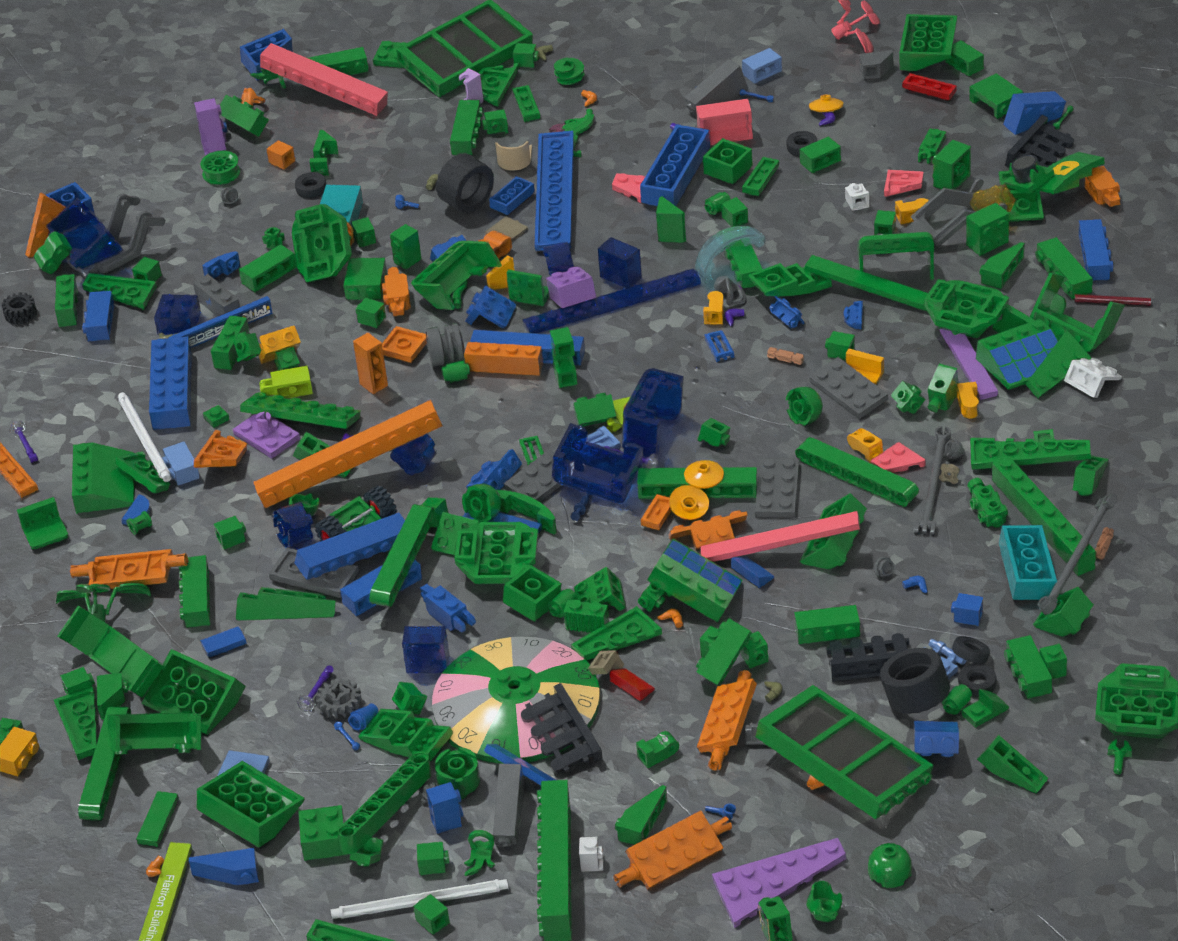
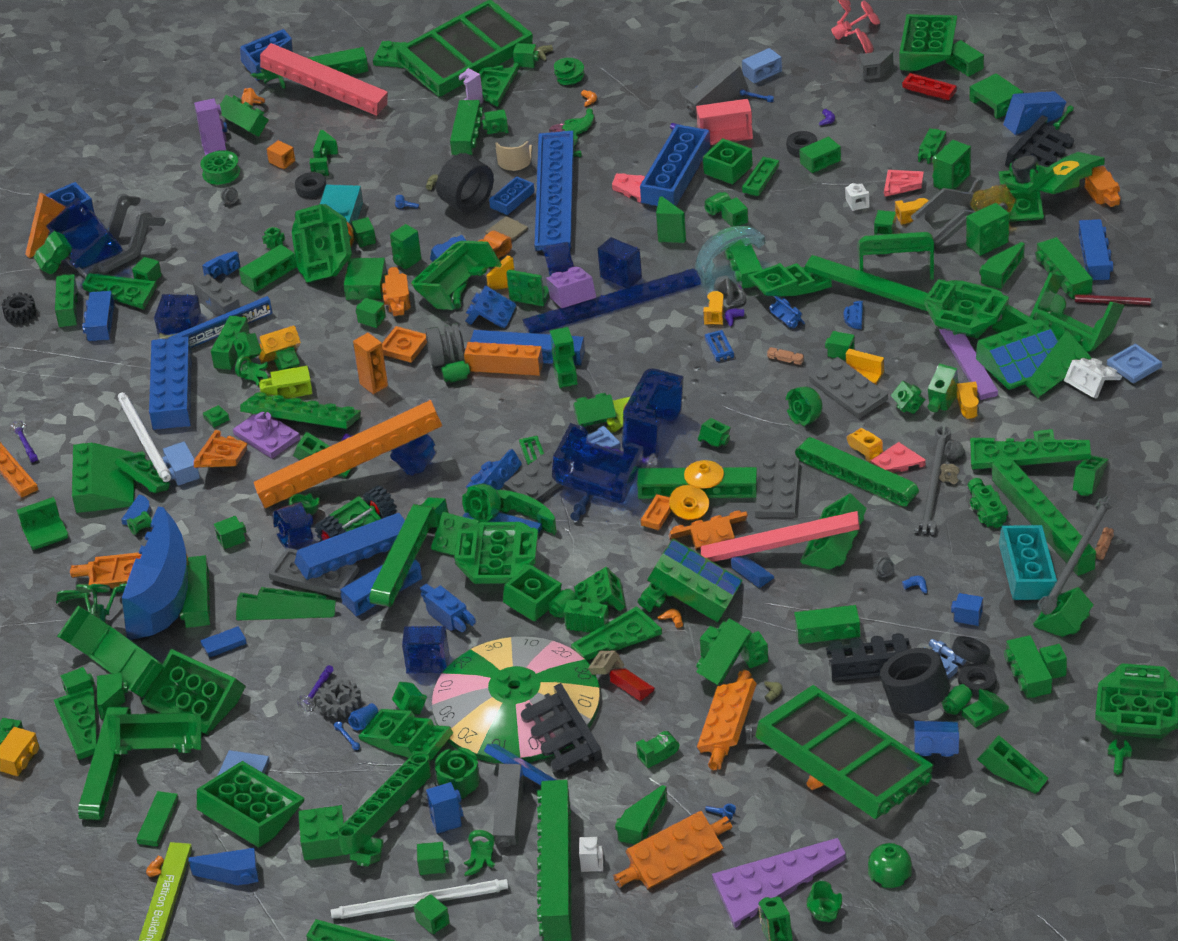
(157, 580): none -> blue windscreen
(250, 370): none -> green piece
(526, 103): green tile -> none
(825, 104): light orange dish -> none
(1134, 363): none -> medium blue plate

